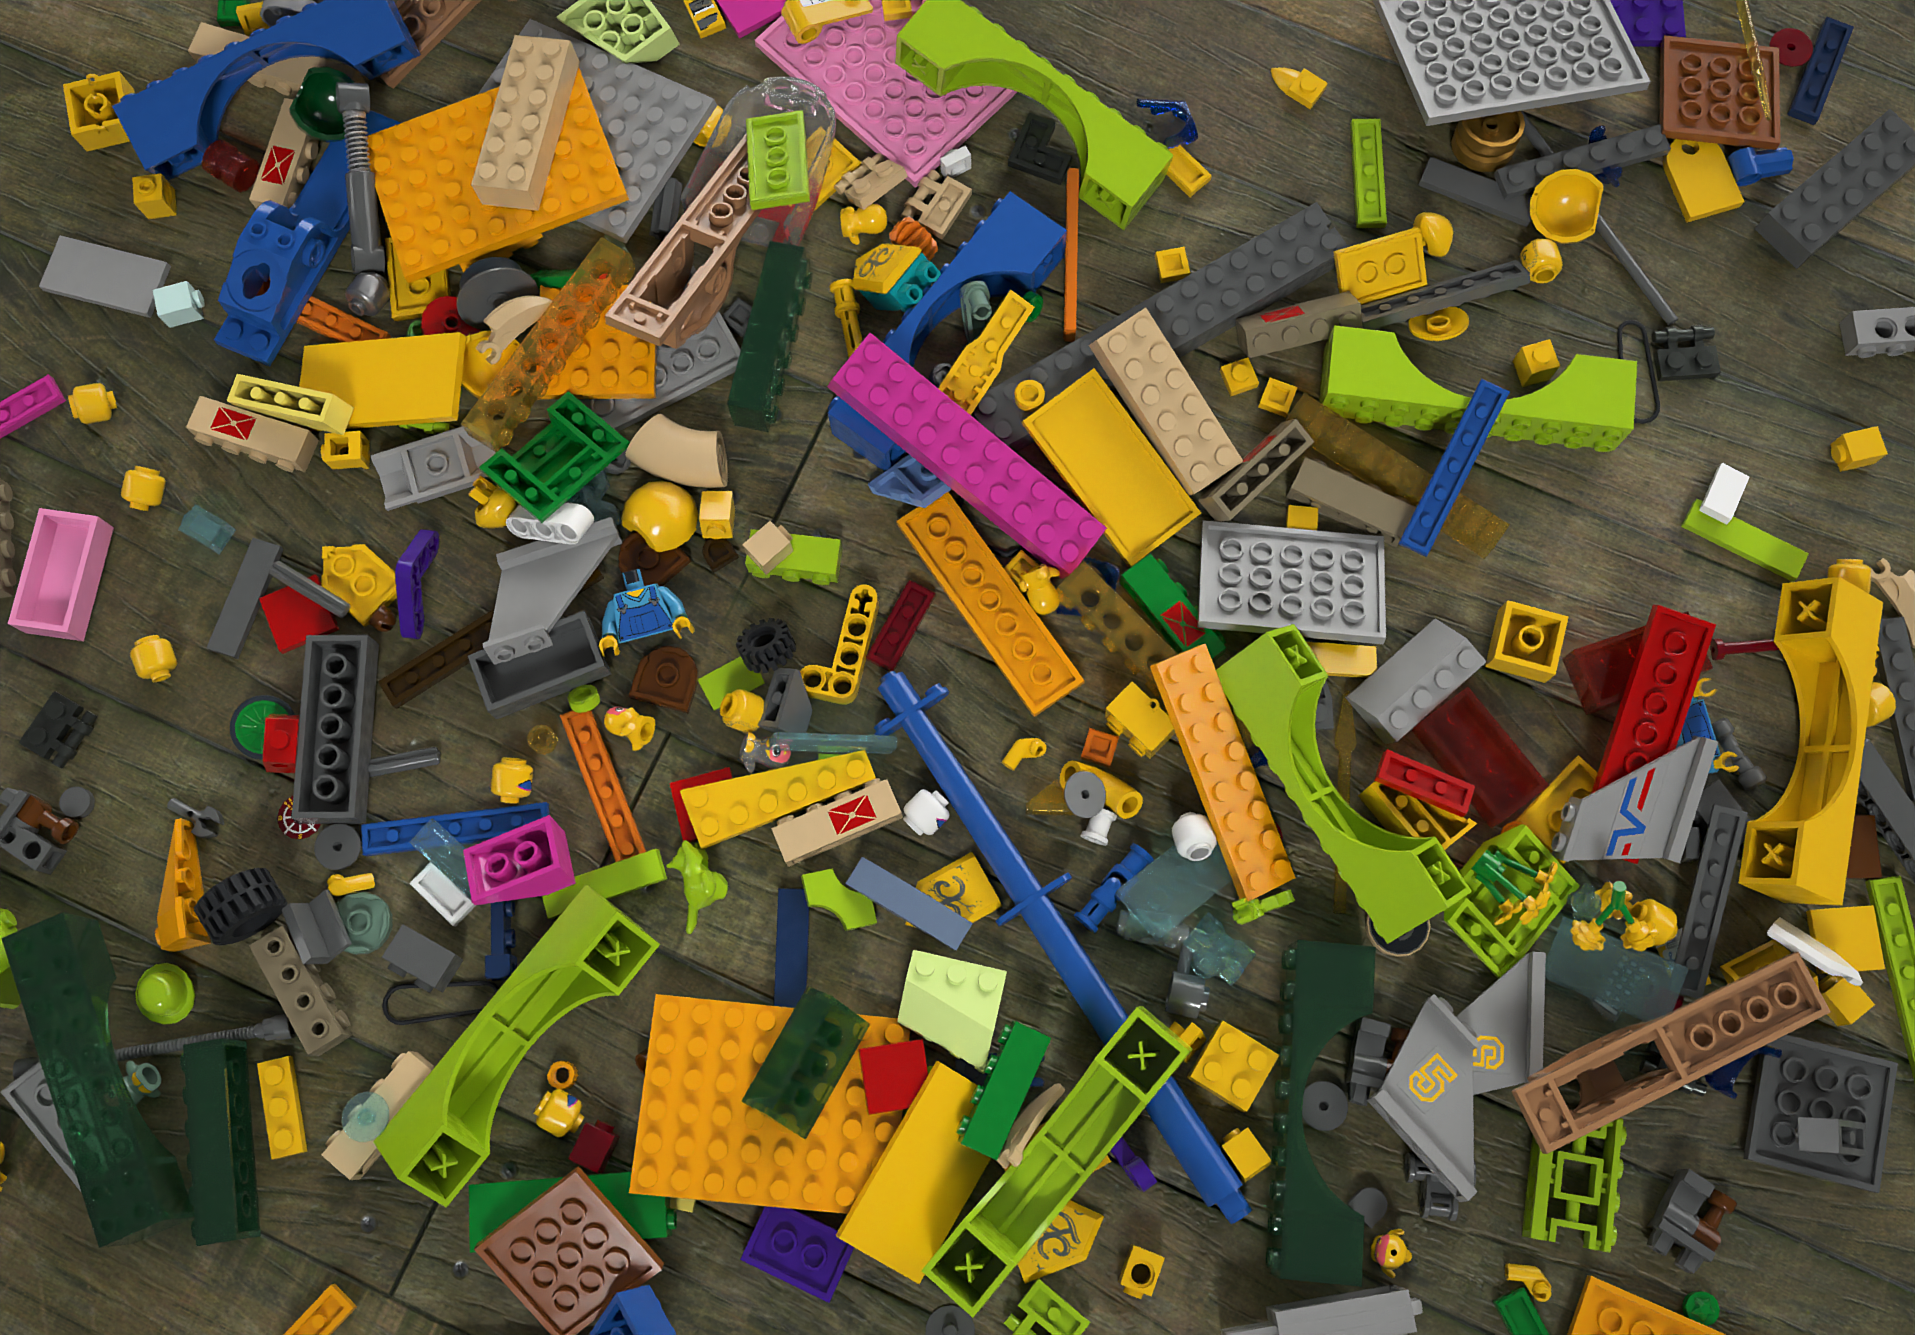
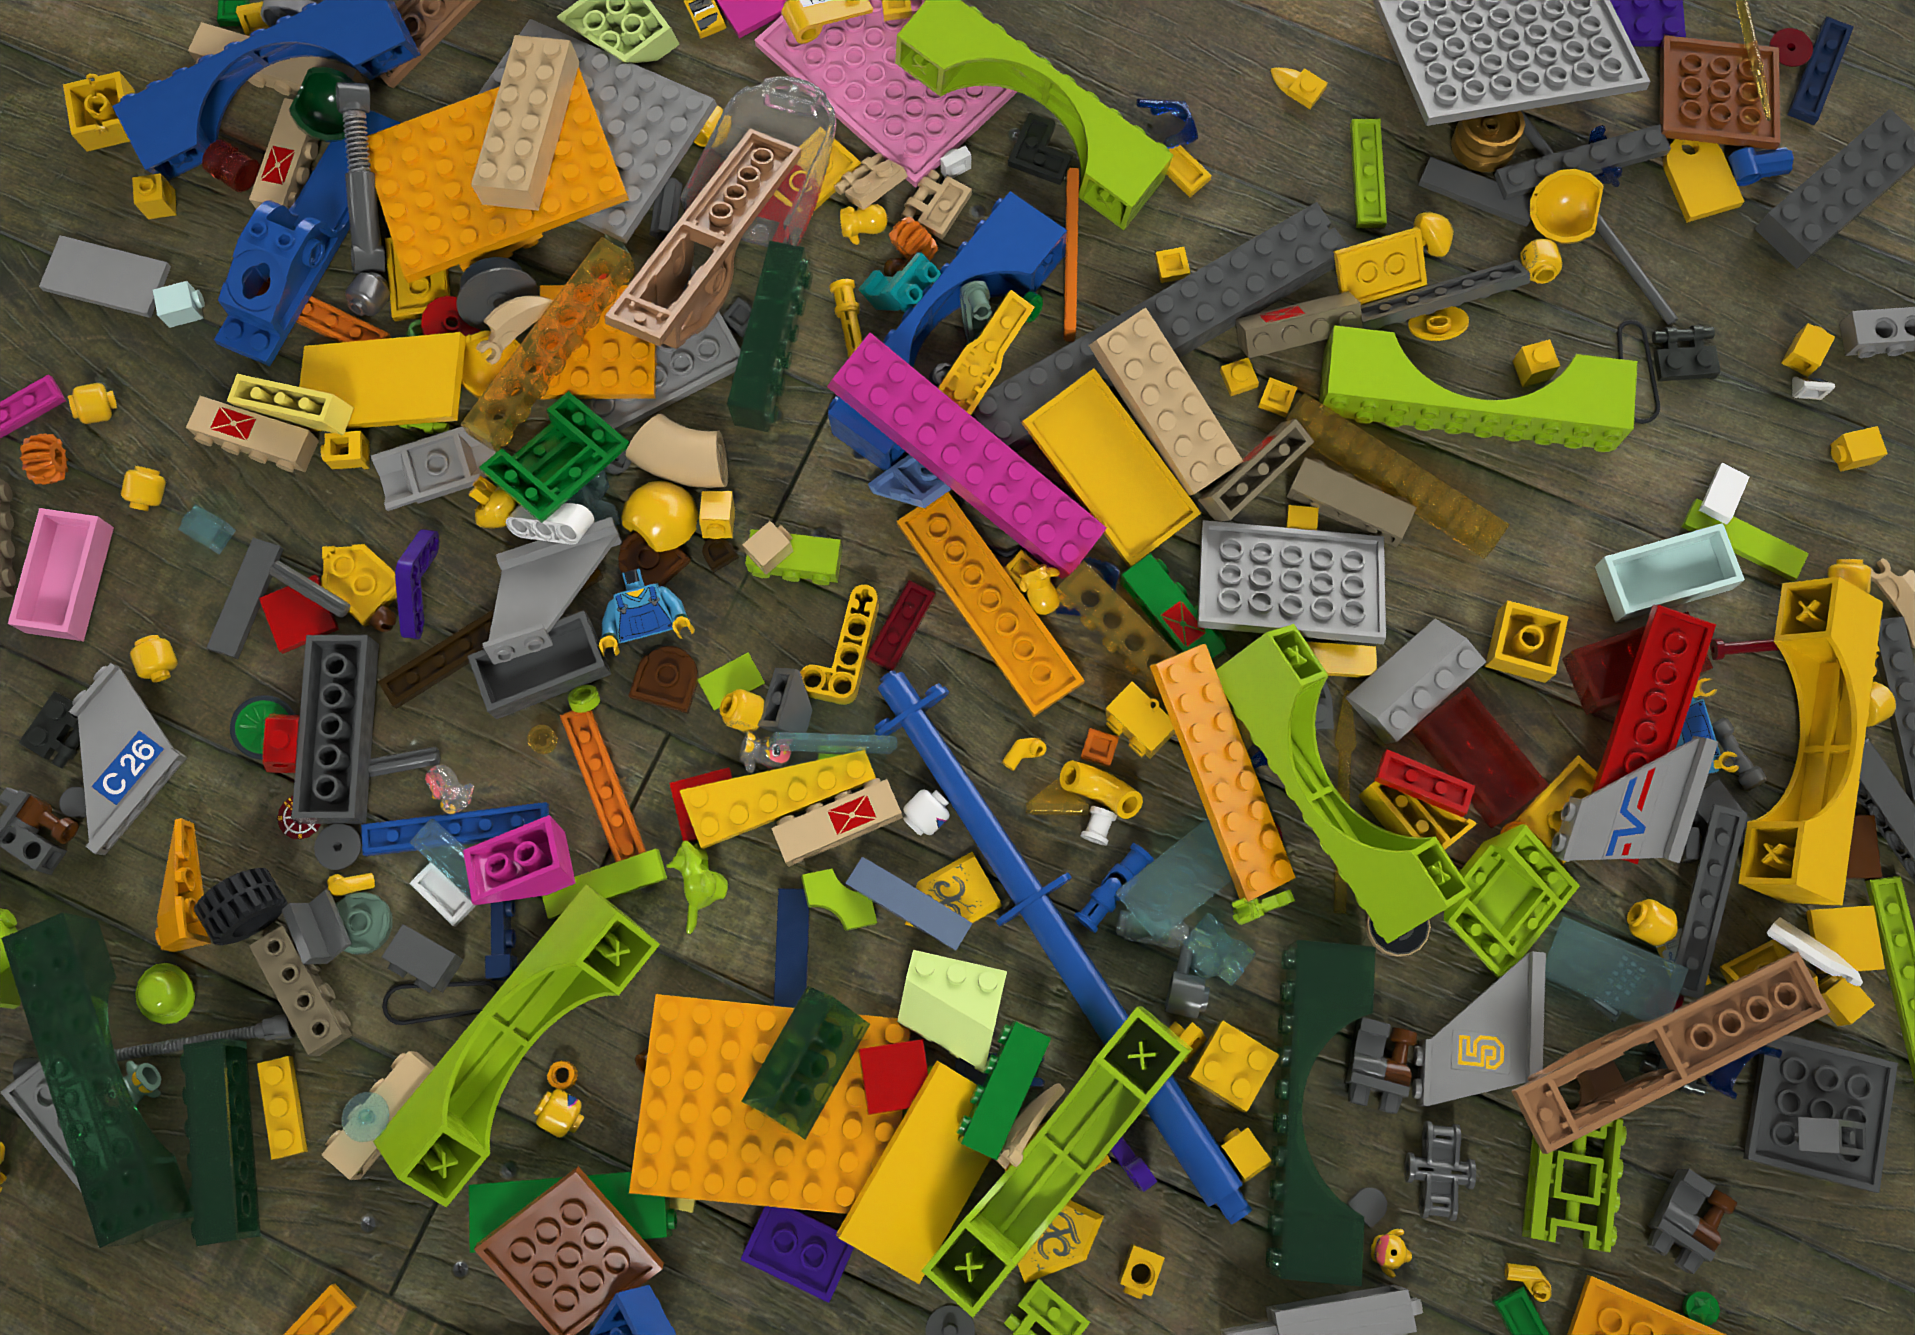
(44, 459): none -> orange gear
(121, 756): none -> light grey piece
(197, 817): dark grey bar -> none
(445, 787): none -> clear animal
(511, 779): yellow head -> none
(552, 278): green tile -> none
(594, 1146): dark red brick -> none
(629, 723): yellow animal -> none
(766, 645): black tyre -> none
(777, 160): lime plate -> none
(883, 267): yellow tile -> none
(1029, 395): yellow tile -> none
(1084, 794): piece -> none
(1194, 836): white head -> none
(1324, 1106): dark grey piece -> none
(1431, 1095): light grey piece -> none
(1453, 467): blue tile -> none
(1490, 869): plant -> none
(1591, 904): clear light blue plate -> none
(1614, 902): yellow plant -> none
(1669, 572): none -> light aqua piece
(1808, 349): none -> yellow brick
(1811, 388): none -> white slope

